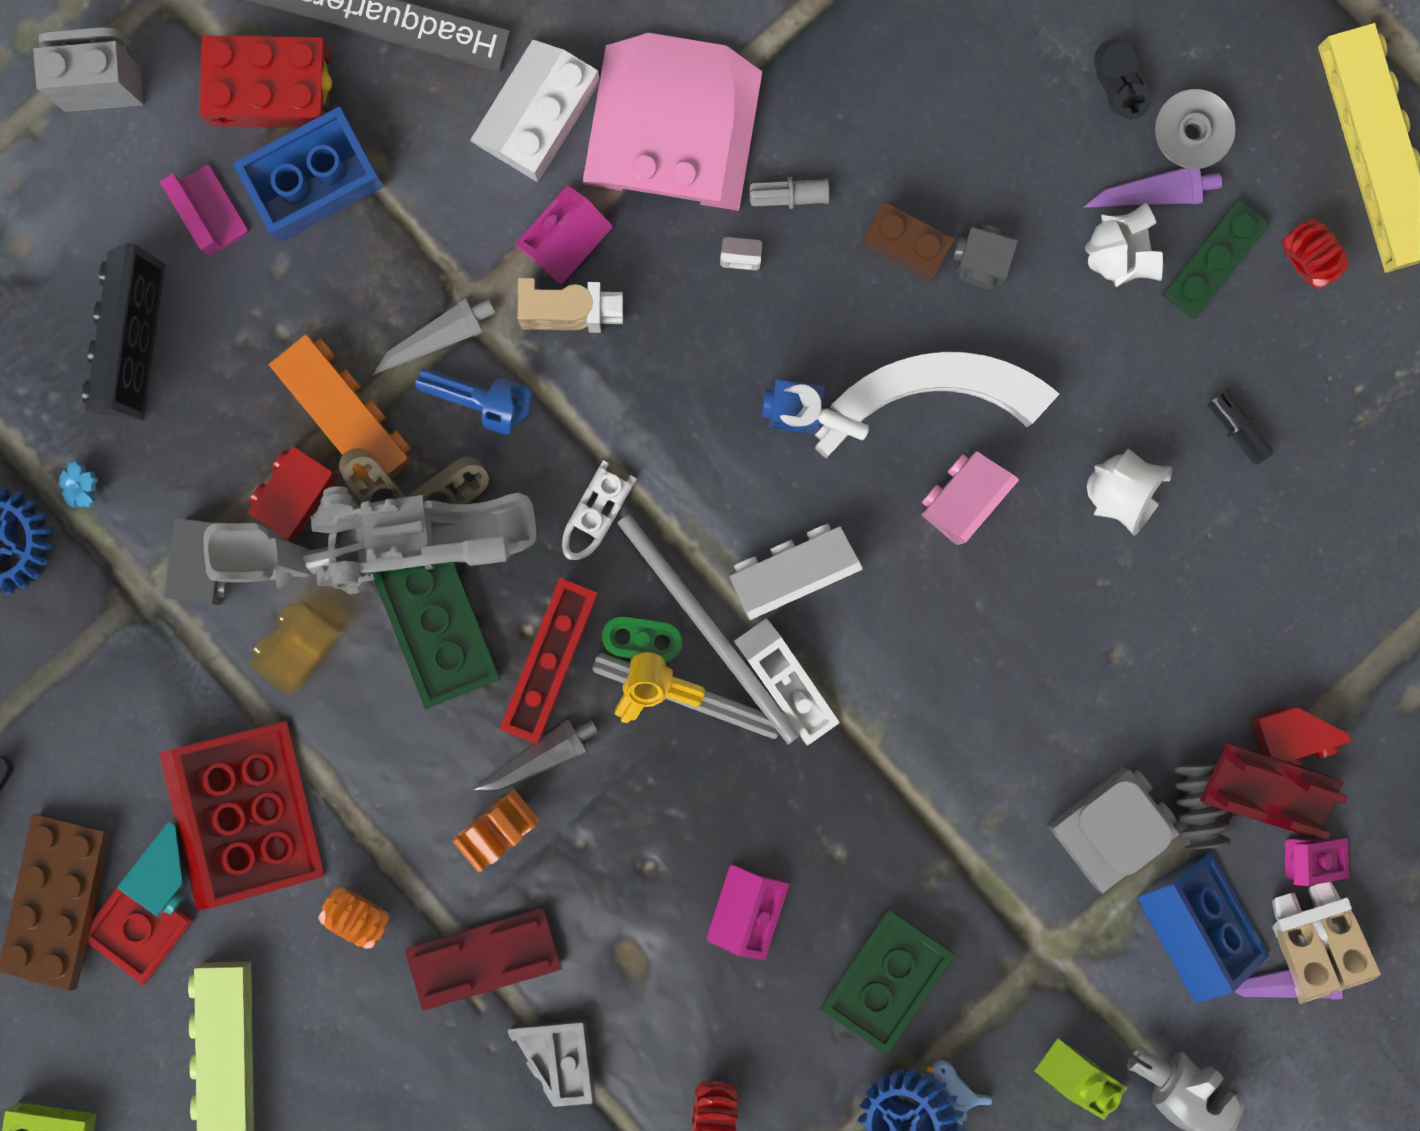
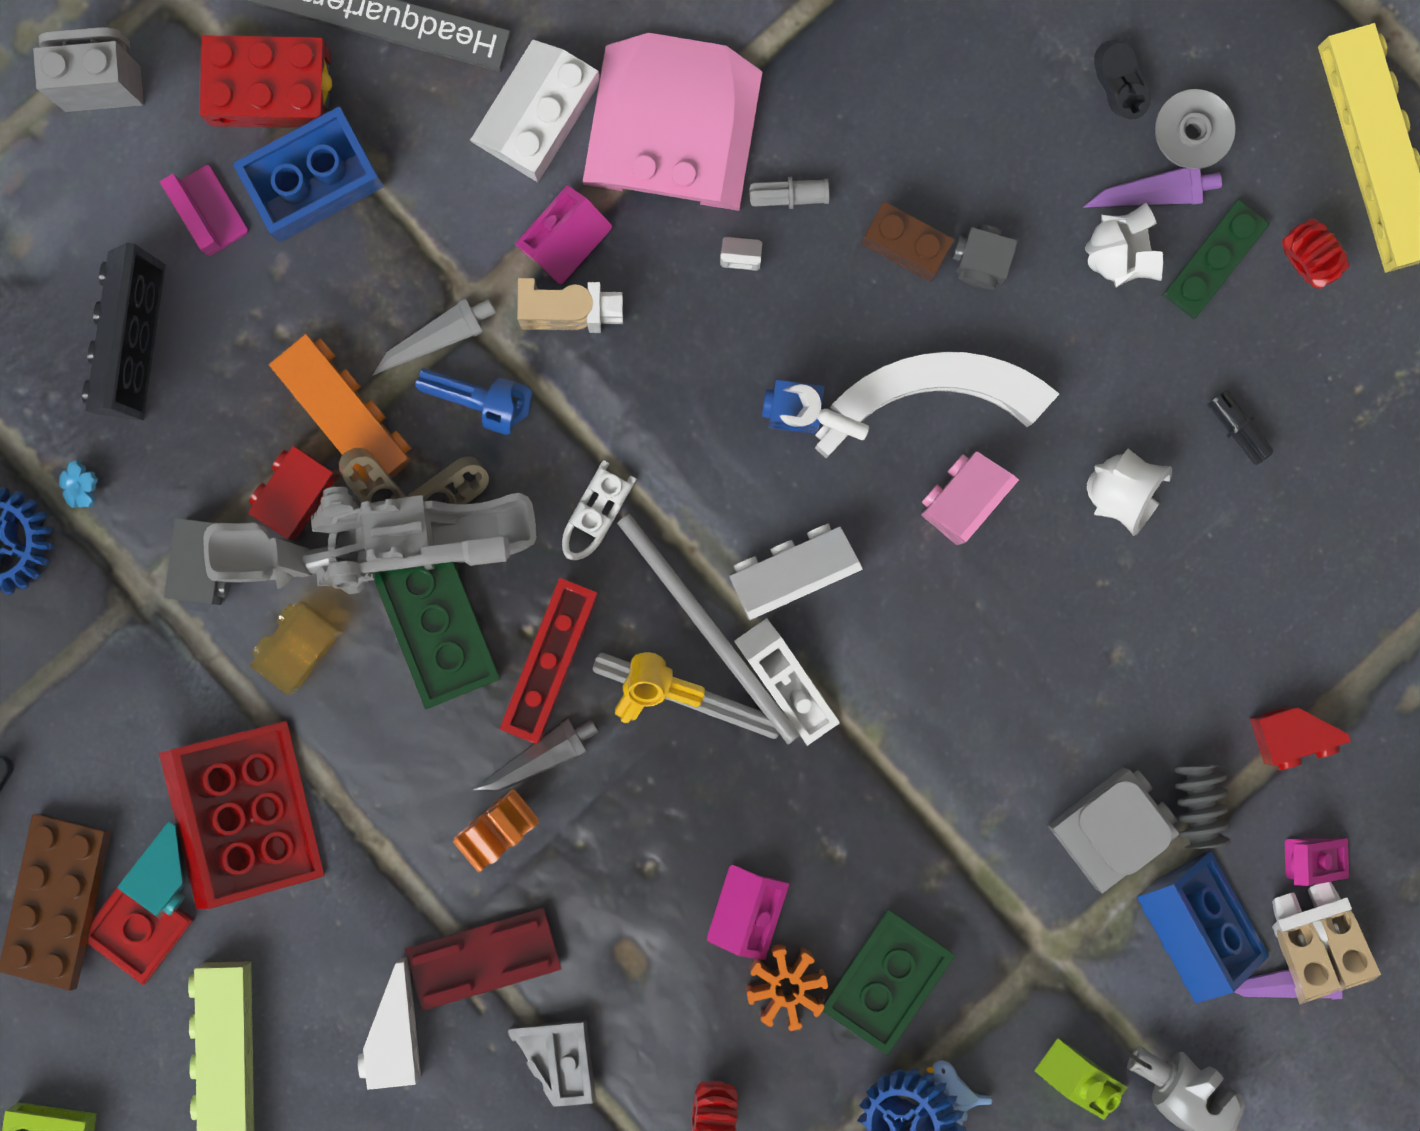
(353, 917): orange gear -> none
(391, 1047): none -> white slope
(641, 637): green plate -> none
(795, 976): none -> orange gear
(1273, 791): dark red brick -> none

